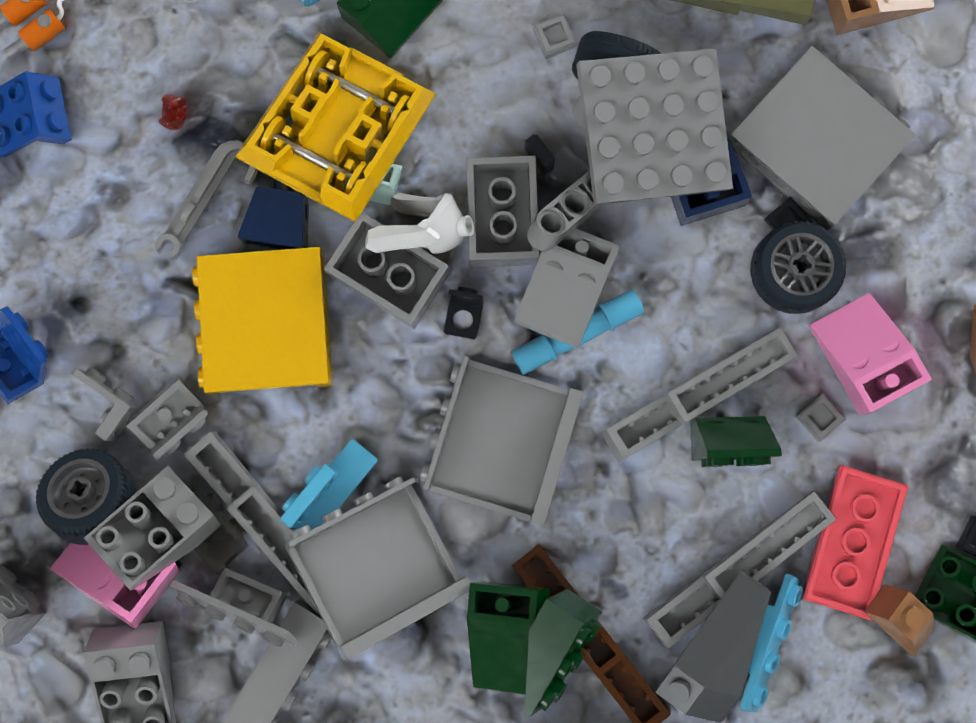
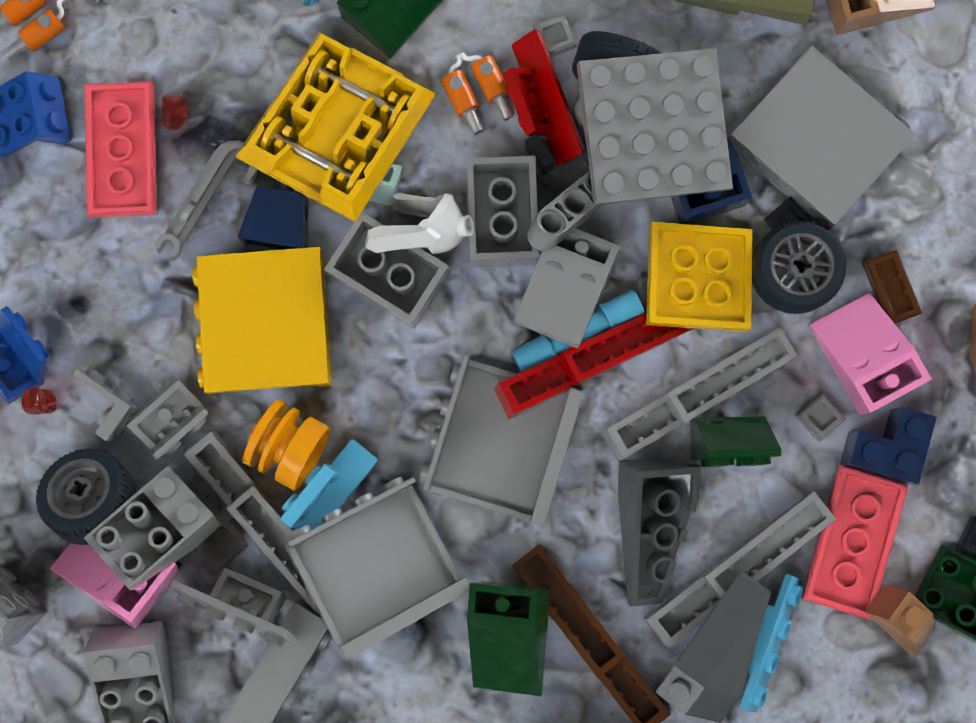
(38, 401): none -> clear red piece
(120, 149): none -> coral piece
(282, 442): none -> light orange wheel
(463, 97): none -> orange piece
(464, 300): black bracket -> none
(541, 100): none -> red bracket
(556, 647): dark green slope -> none
(582, 364): none -> red slope
(654, 511): none -> dark grey wedge
(699, 277): none -> yellow plate
(892, 286): none -> reddish brown plate
(898, 453): none -> dark blue brick

